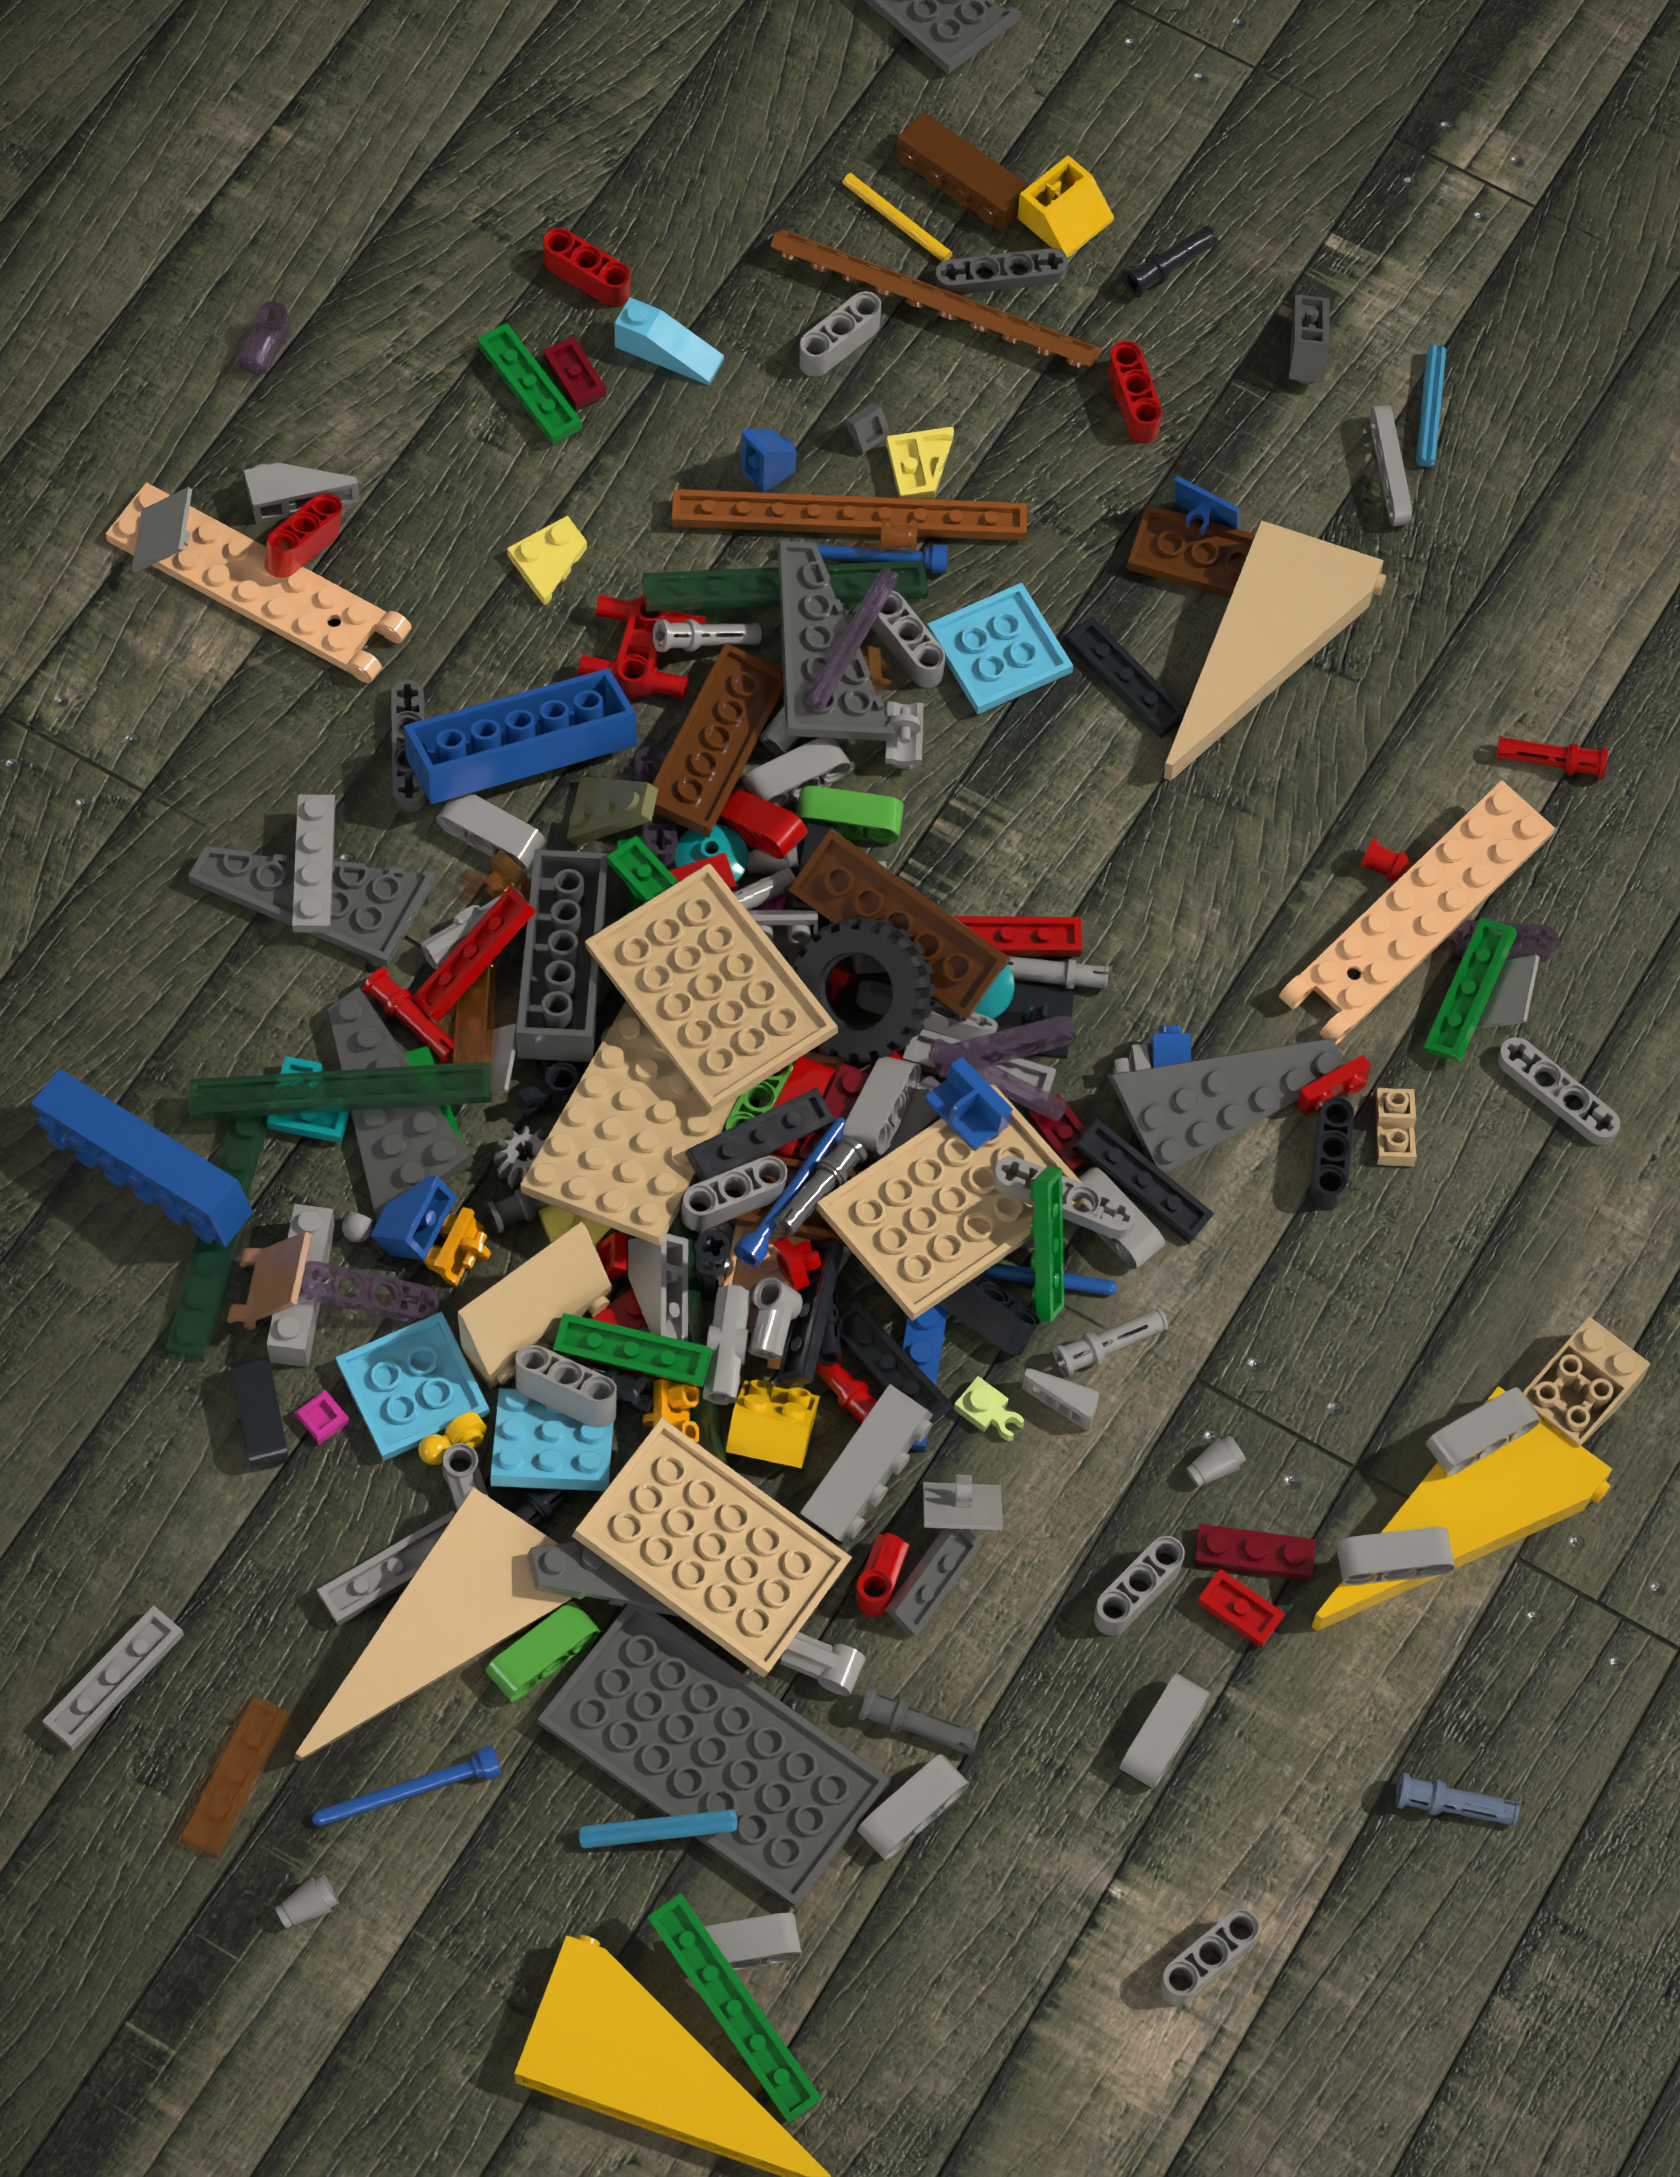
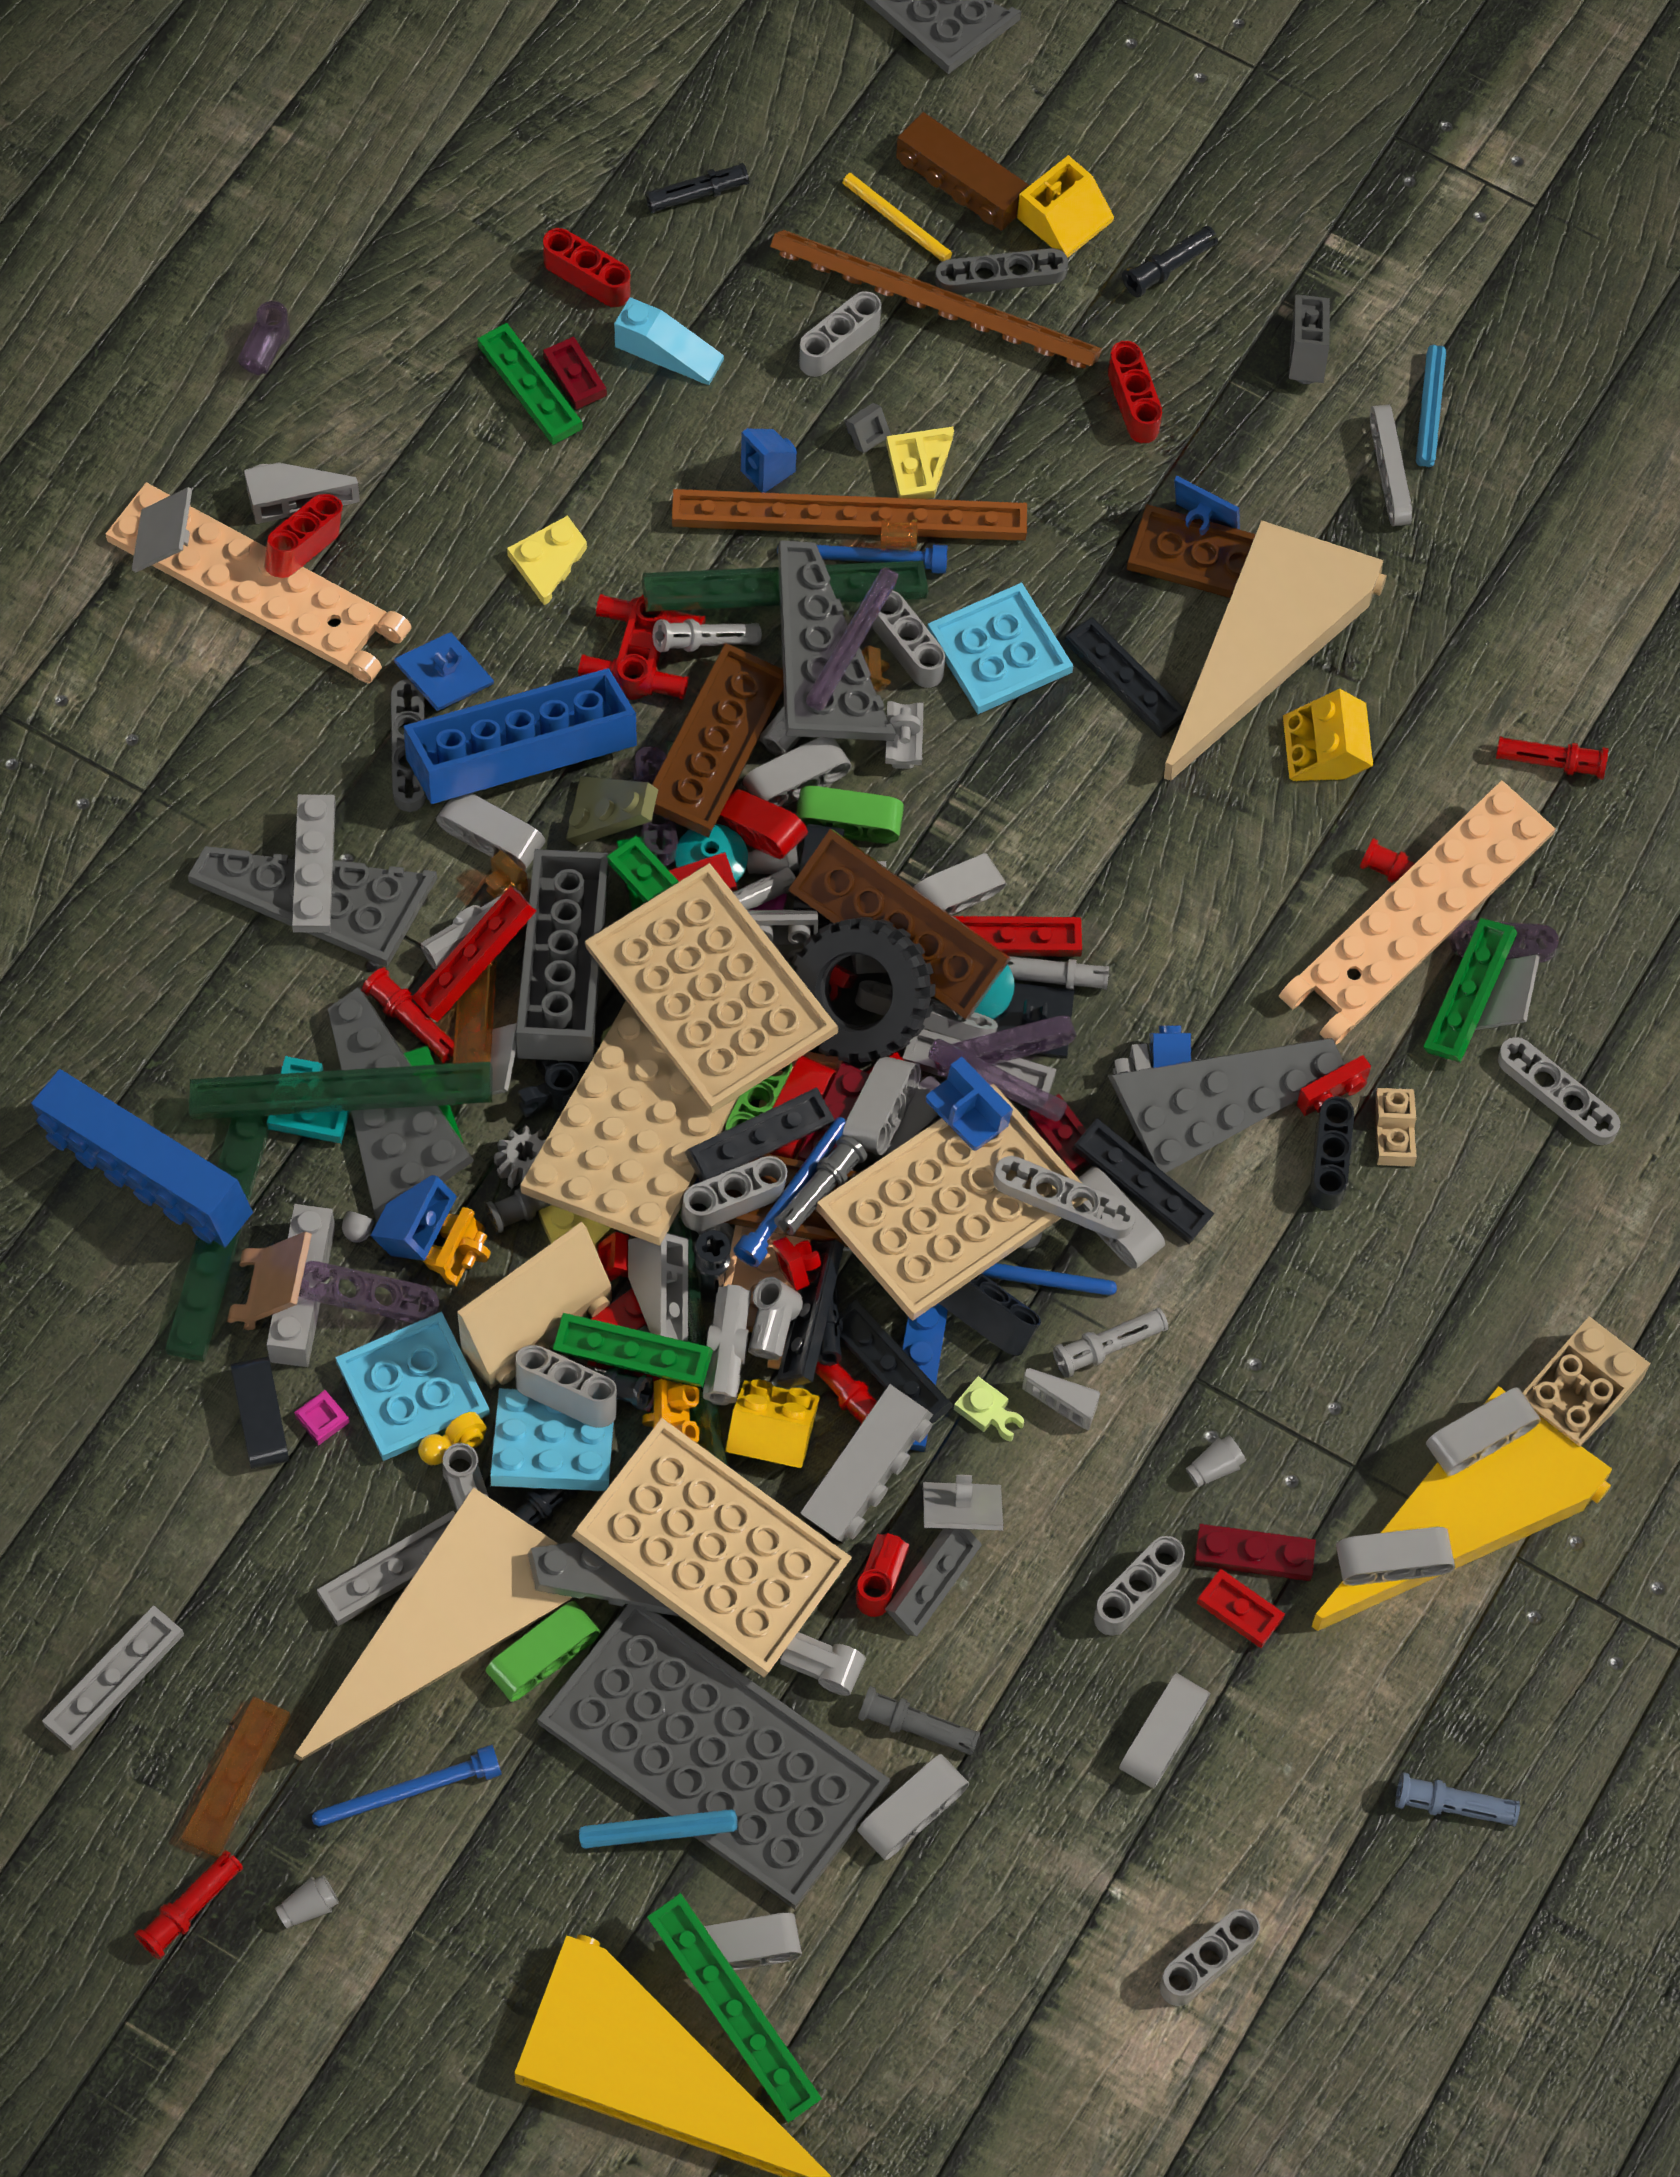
(176, 1917): none -> red pin
(443, 671): none -> blue piece
(709, 184): none -> black pin
(963, 884): none -> light grey beam
(1048, 1234): green plate -> none
(1328, 738): none -> yellow slope

